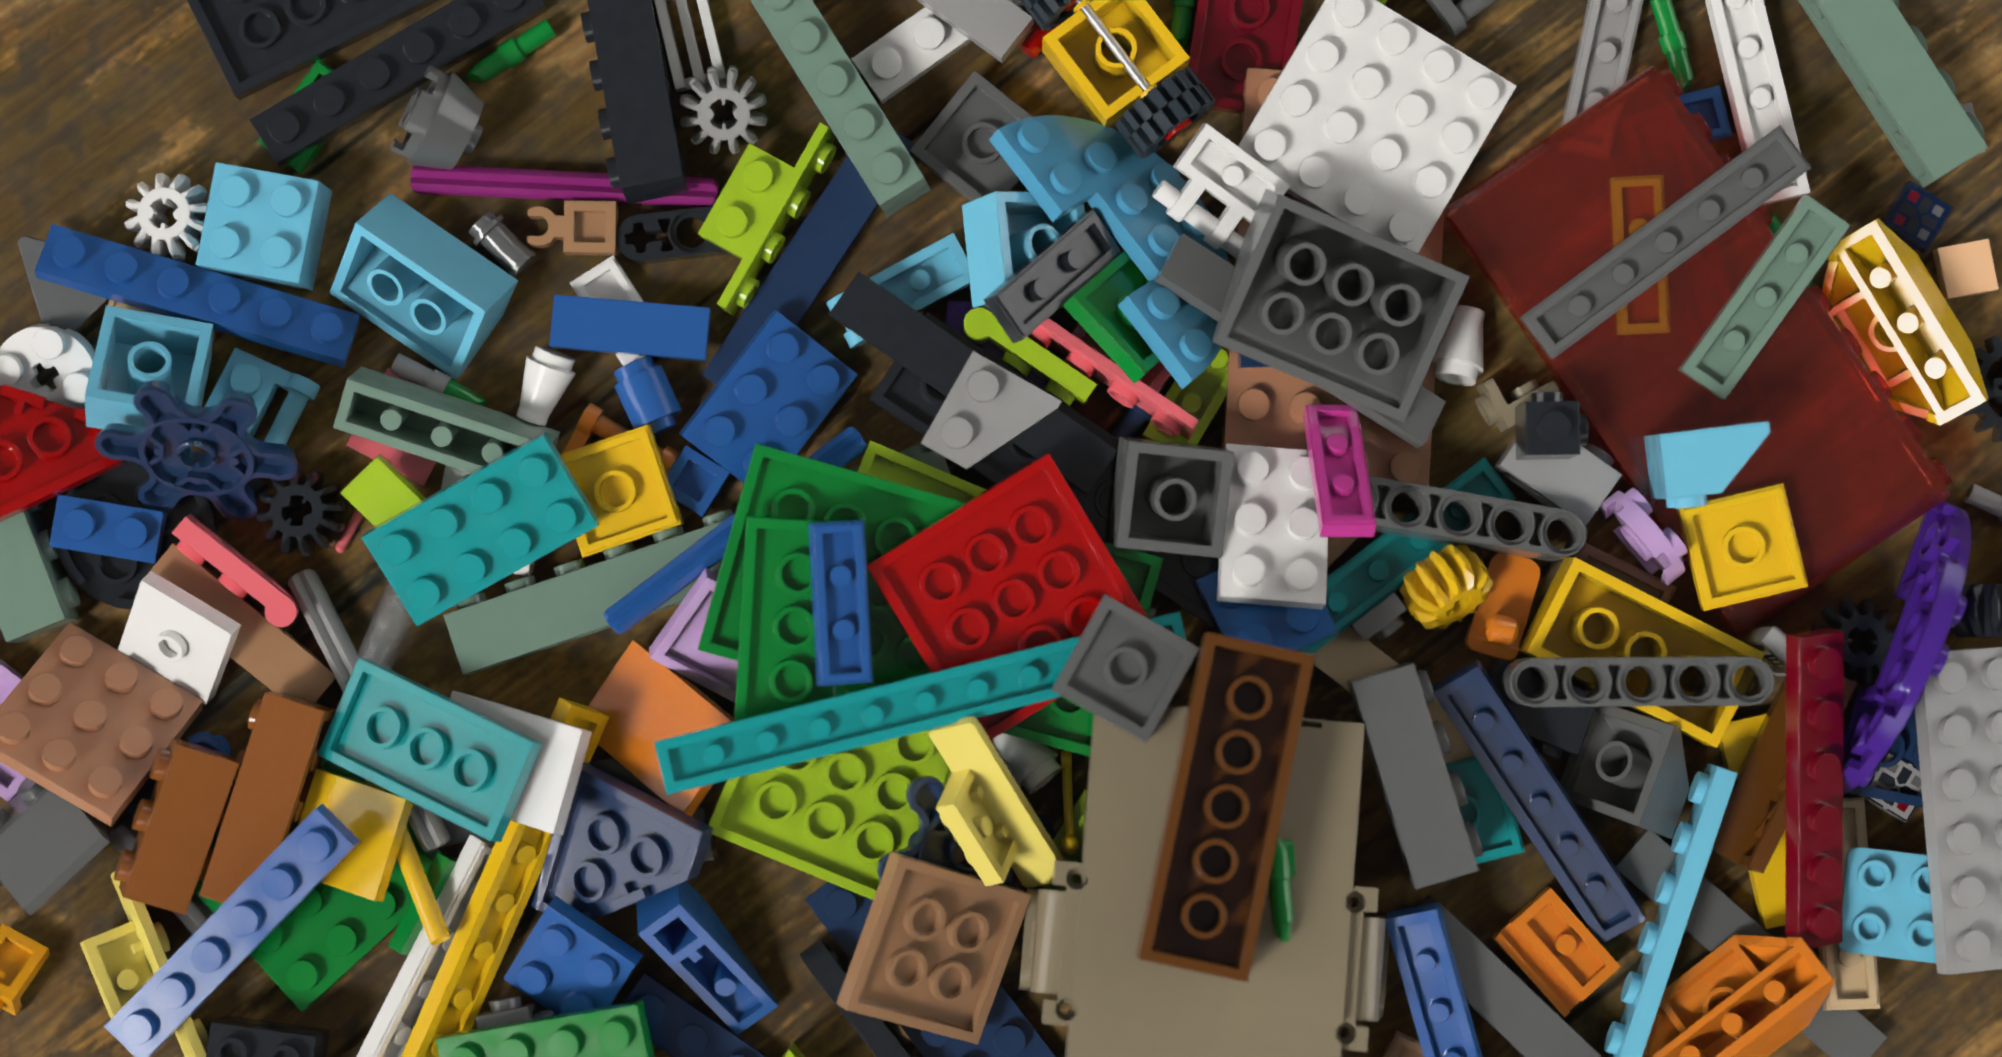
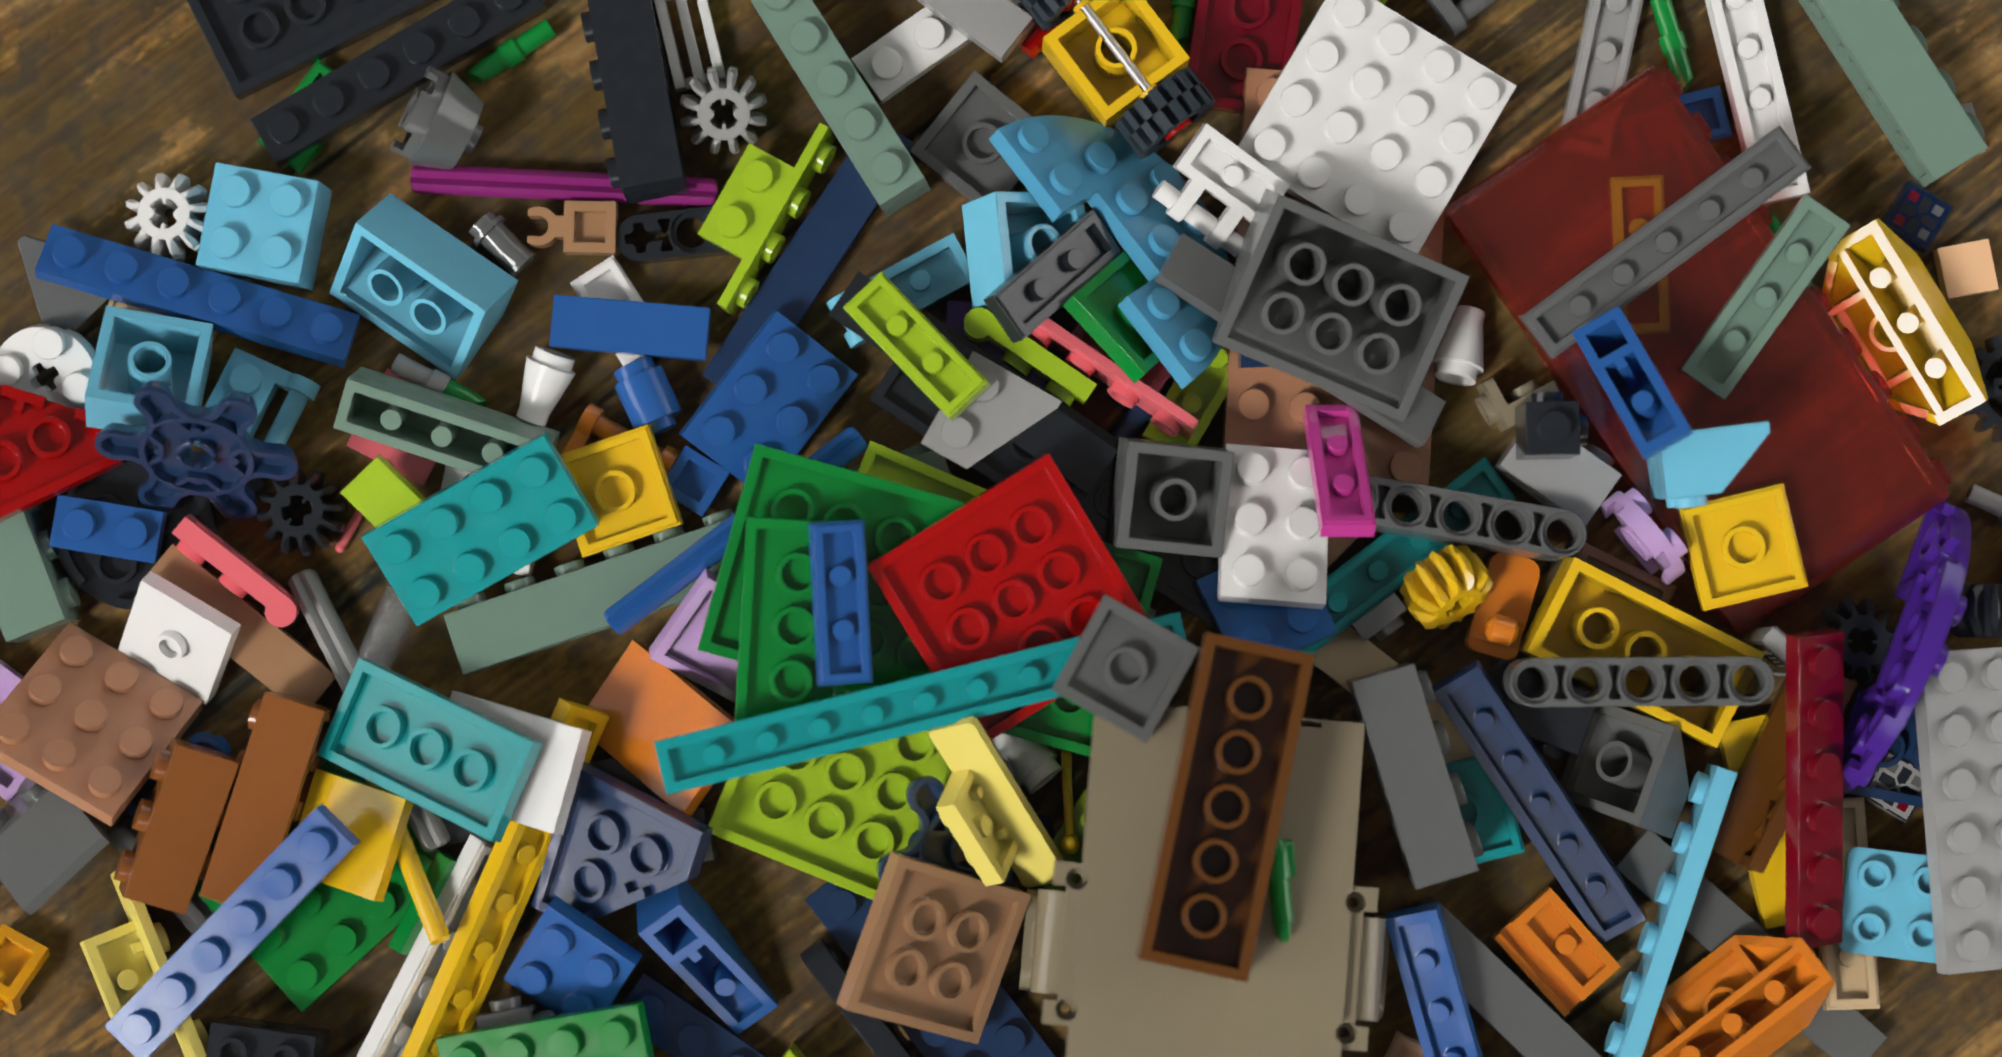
(916, 346): none -> lime tile
(1632, 383): none -> blue slope

